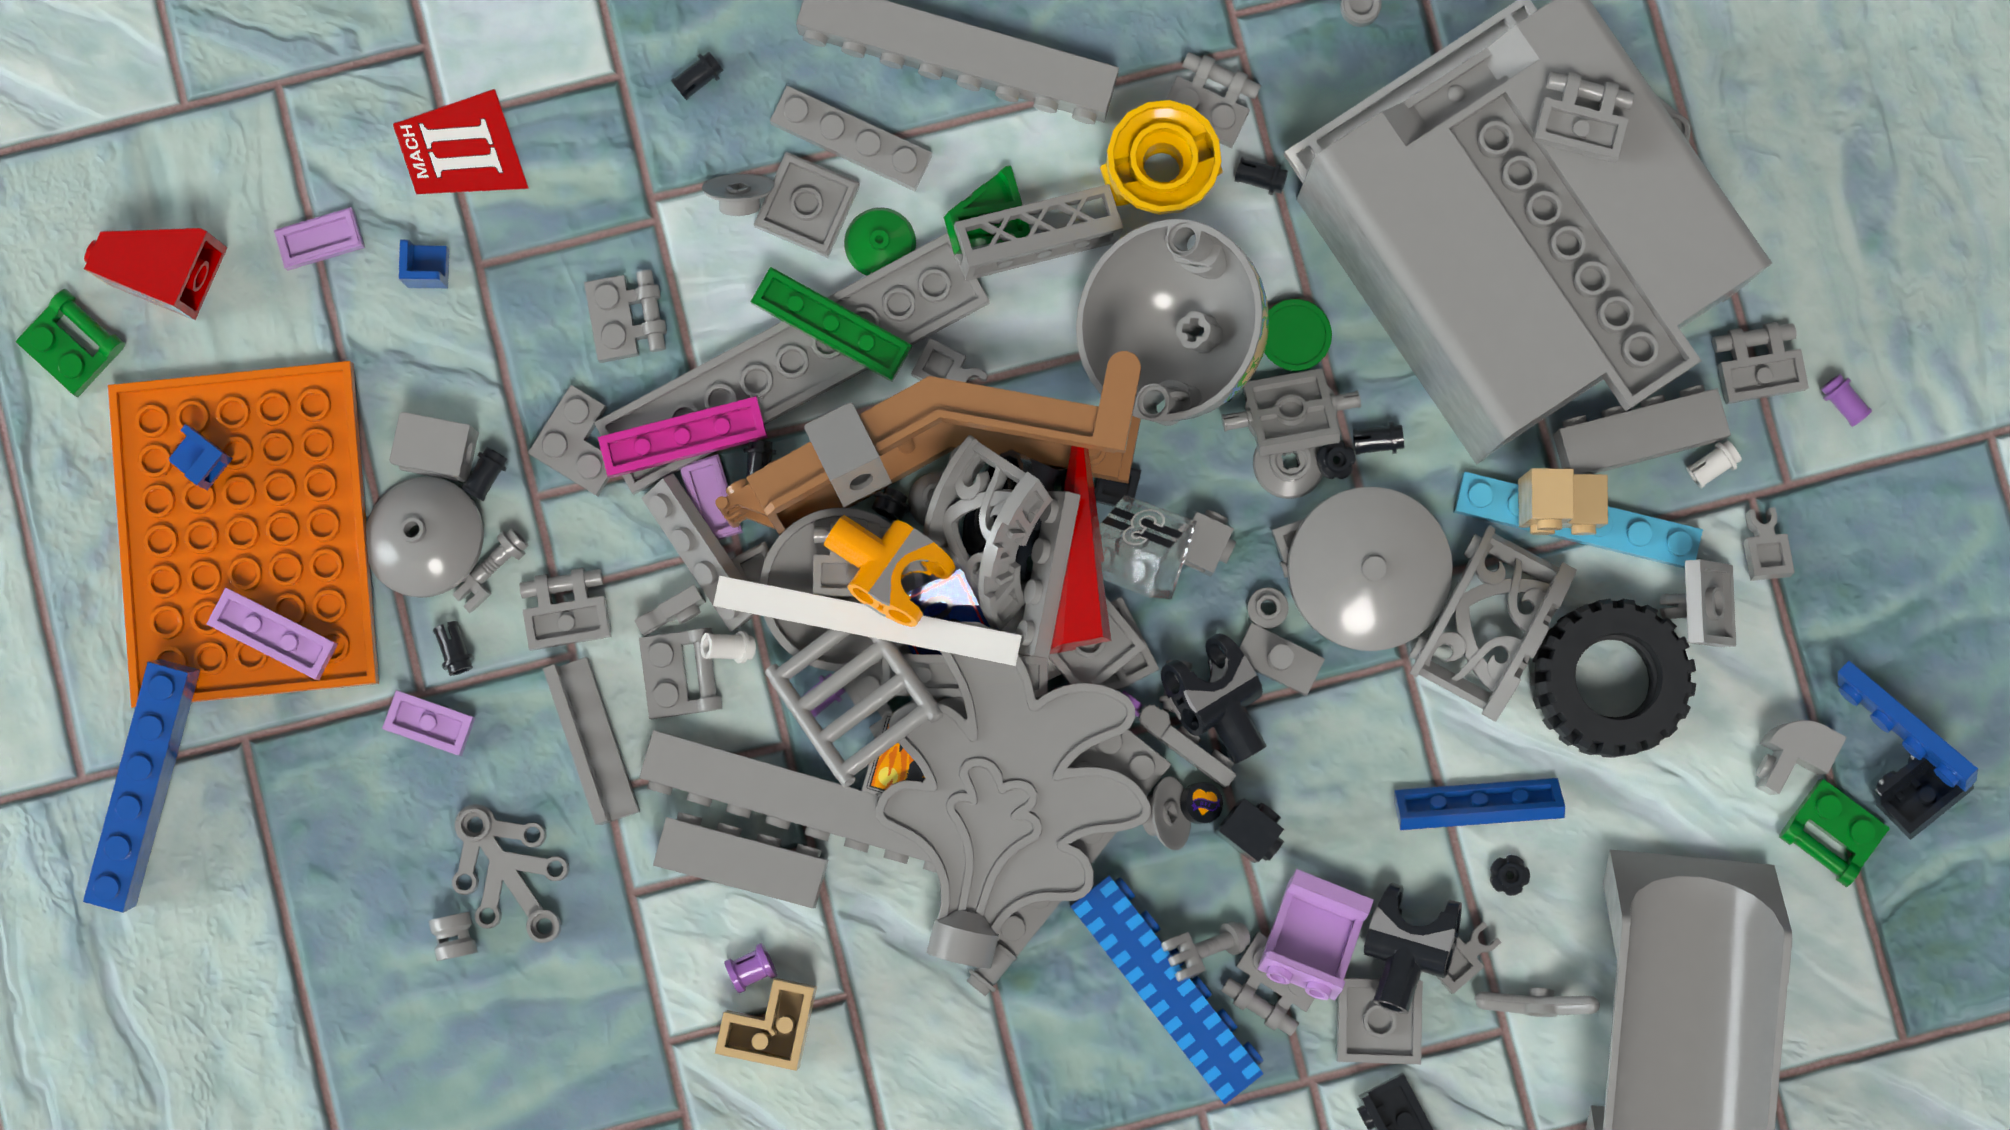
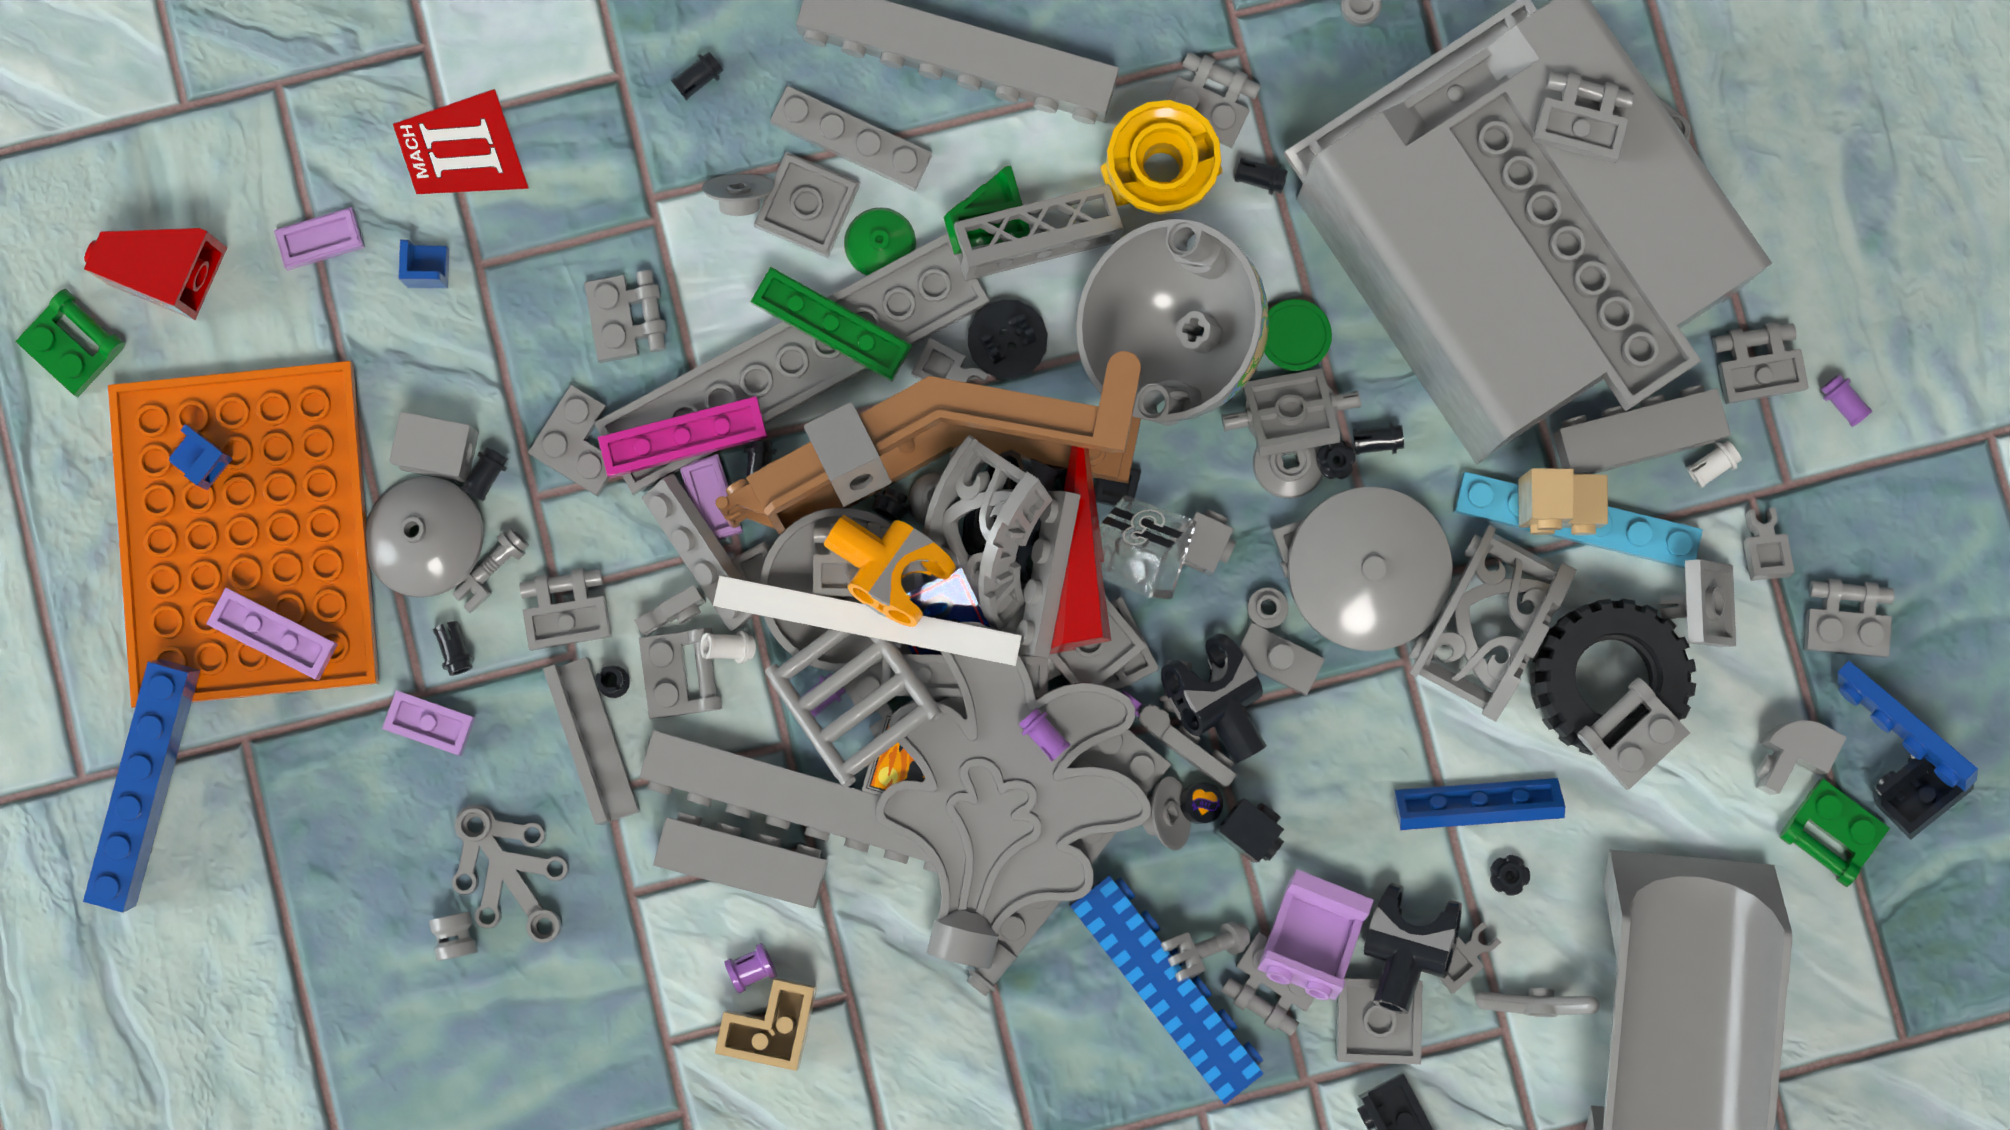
(623, 681): none -> black pin
(1023, 329): none -> black plate
(1044, 734): none -> medium lavender pin
(1643, 743): none -> light grey plate
(1848, 631): none -> light grey plate

